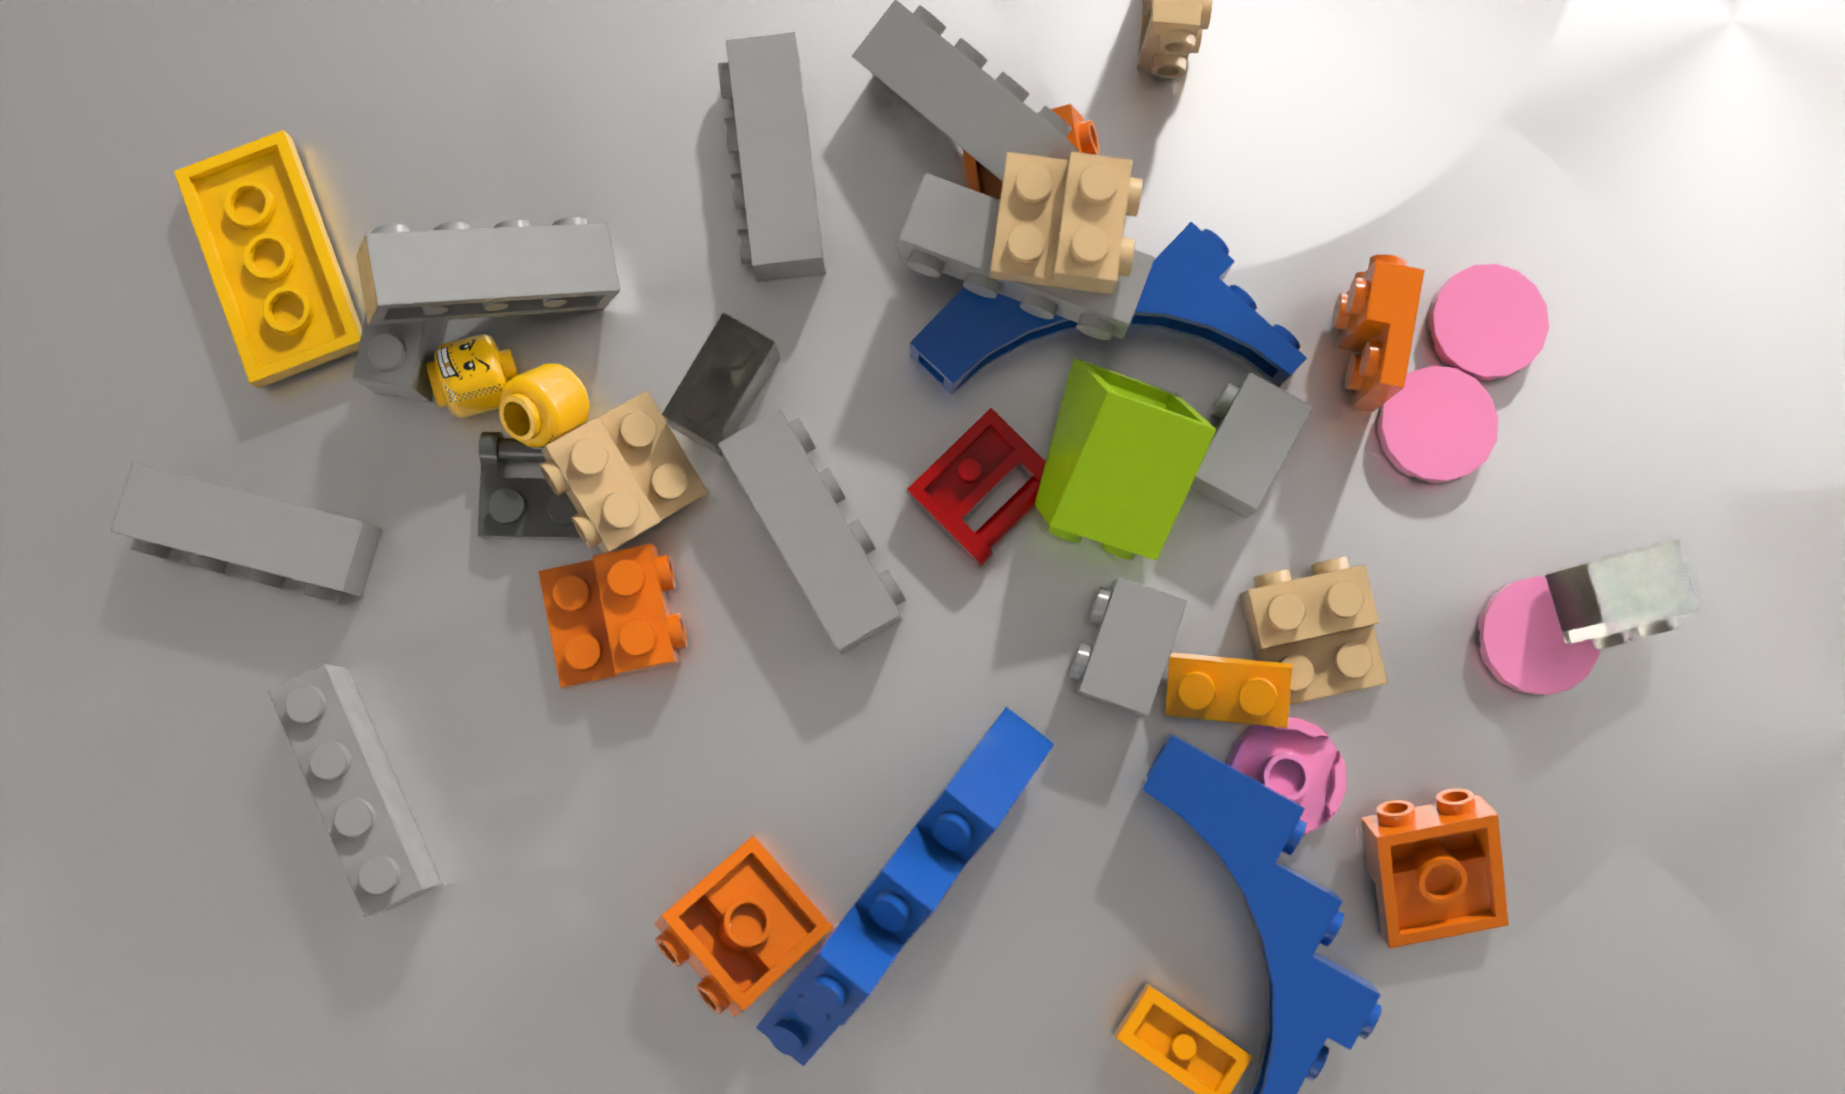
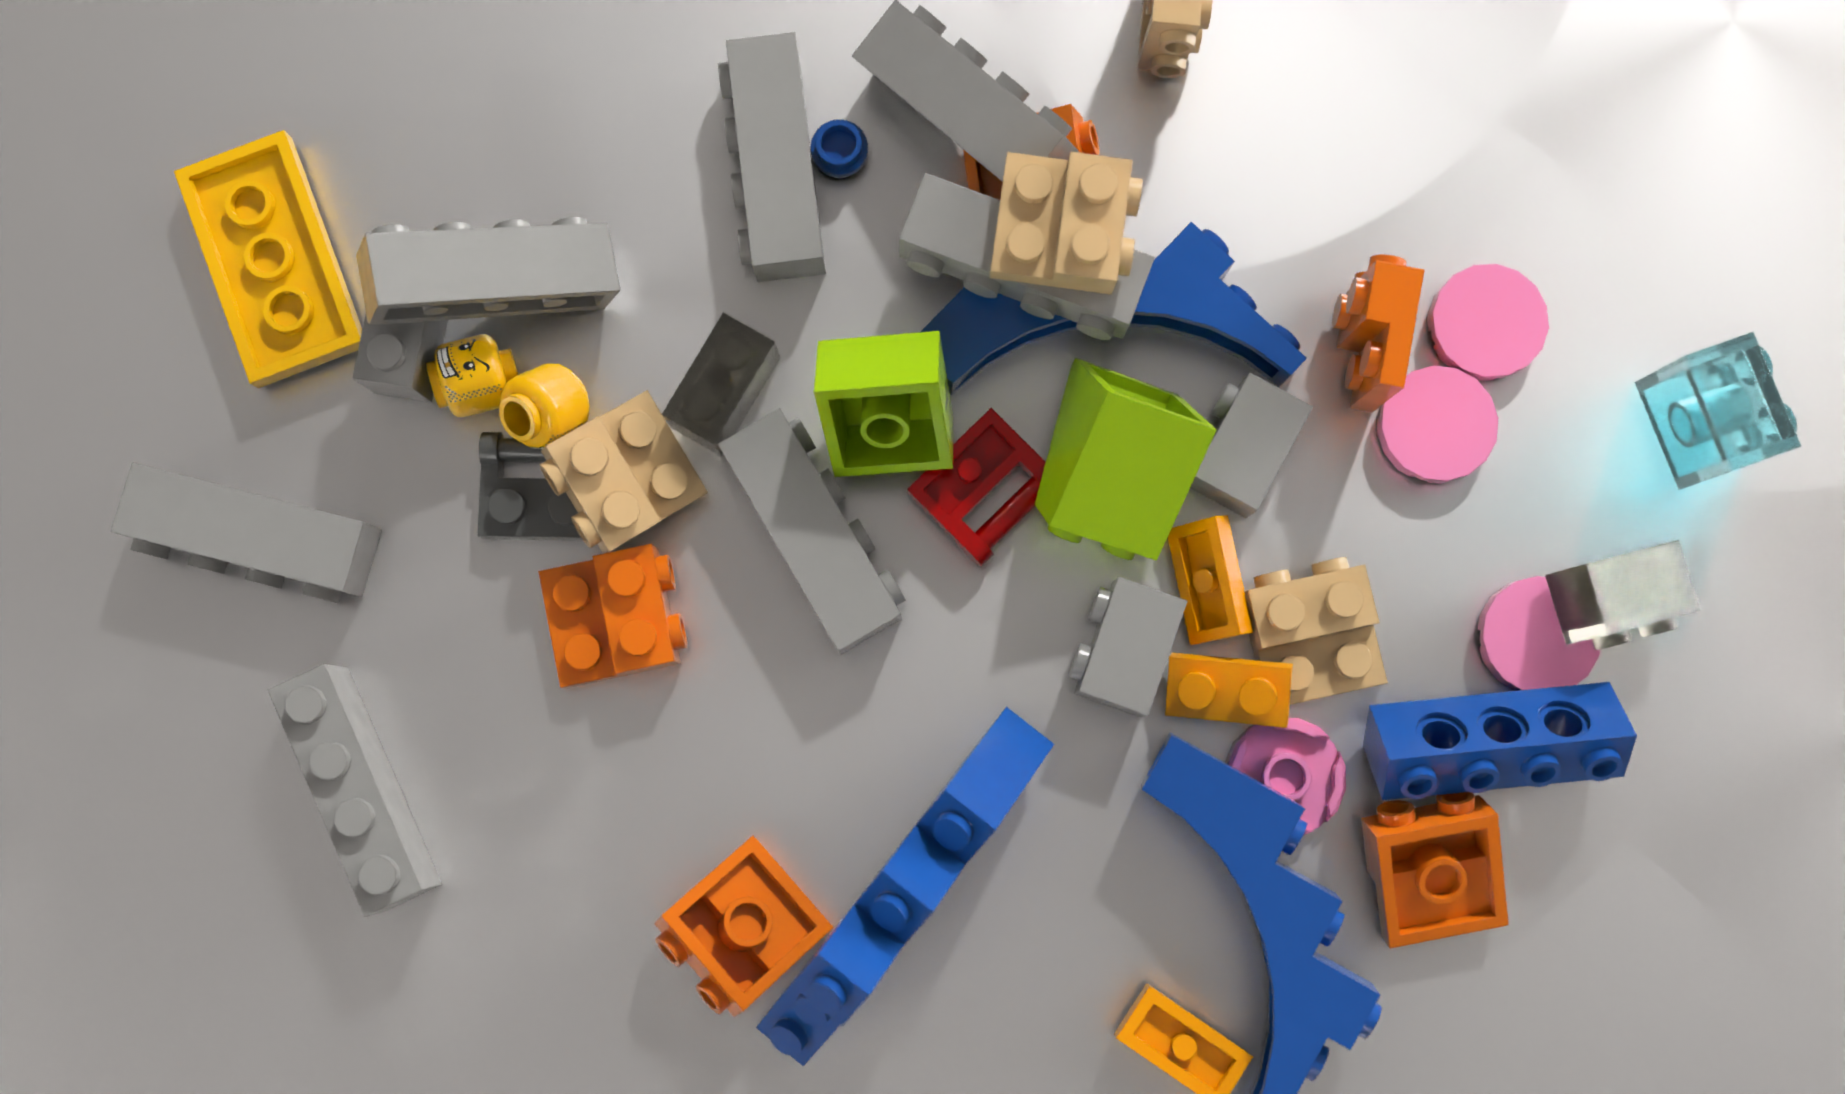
(839, 148): none -> blue plate
(884, 404): none -> lime brick
(1209, 580): none -> light orange plate
(1498, 741): none -> blue brick
(1718, 410): none -> clear light blue brick

